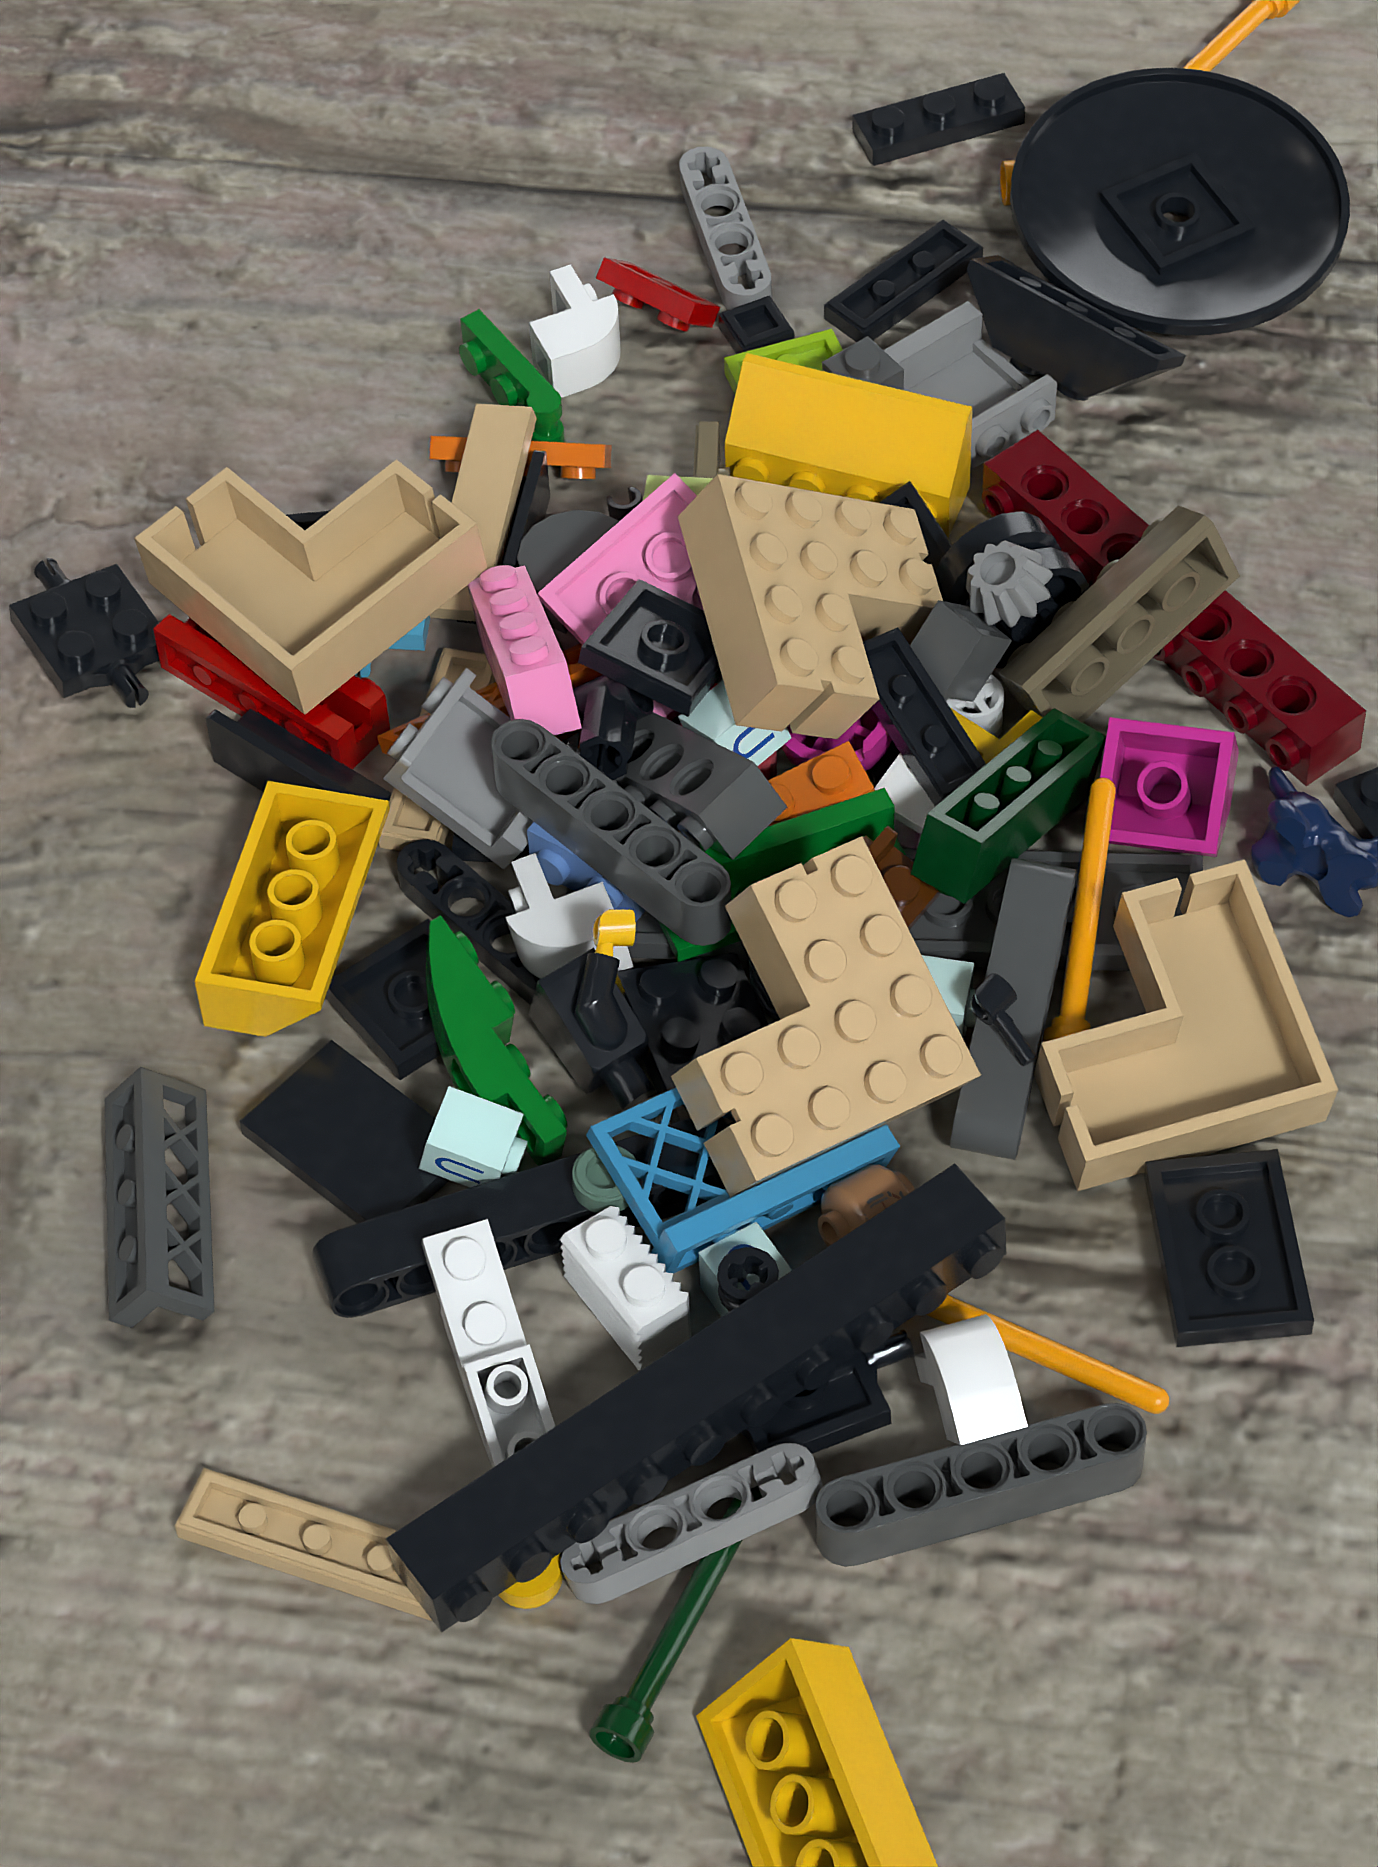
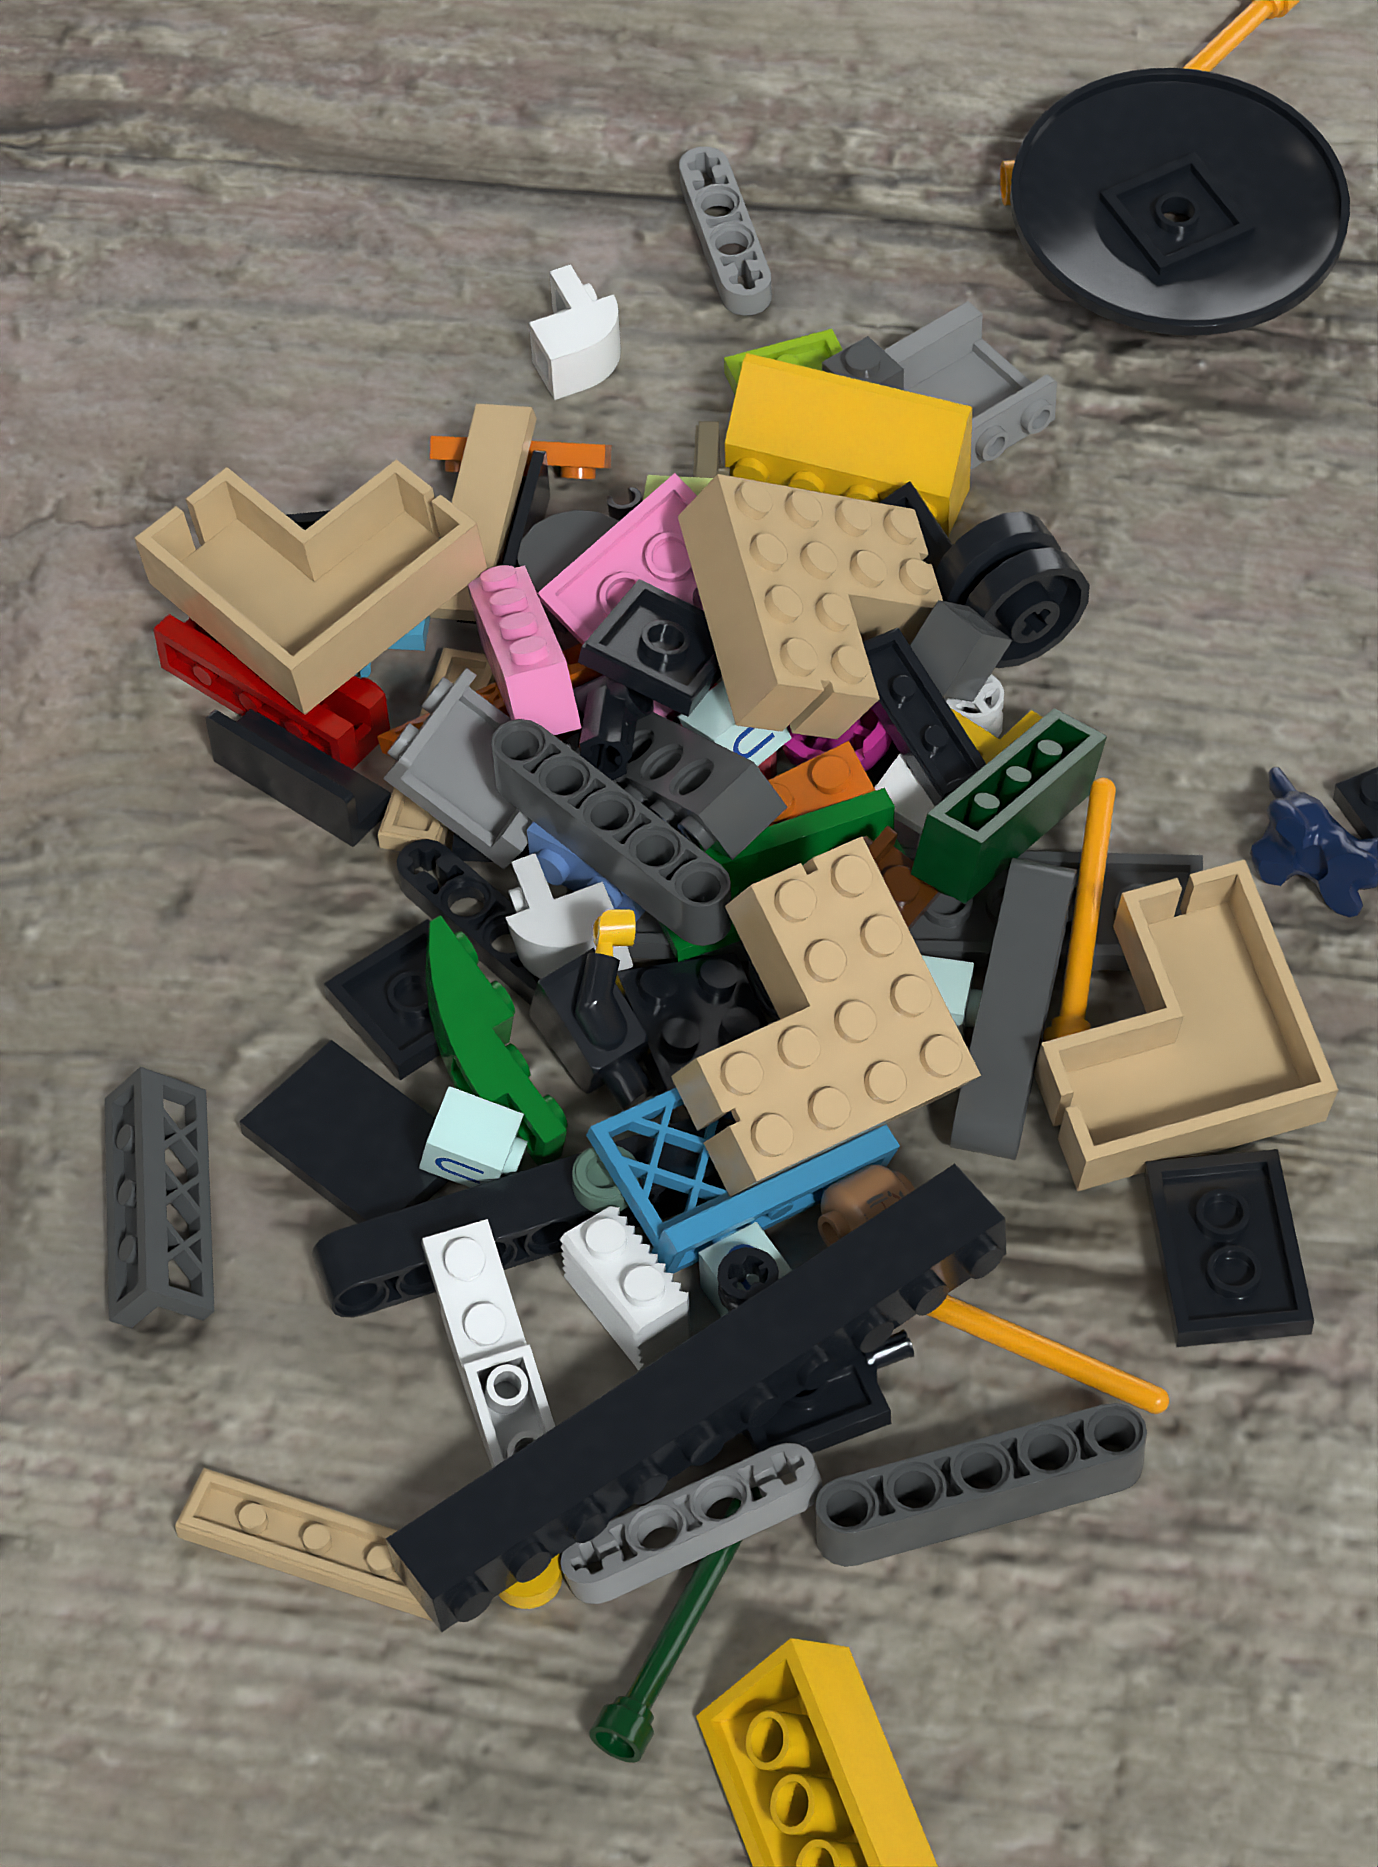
(88, 631): black plate -> none
(288, 908): yellow slope -> none
(510, 375): green plate -> none
(638, 286): red plate -> none
(755, 325): black tile -> none
(902, 282): black tile -> none
(938, 119): black plate -> none
(971, 1380): white brick -> none
(989, 1006): black hand -> none
(1007, 583): light grey piece -> none
(1061, 334): black wedge -> none
(1122, 617): dark tan slope -> none
(1169, 785): dark pink slope -> none
(1221, 653): dark red brick -> none

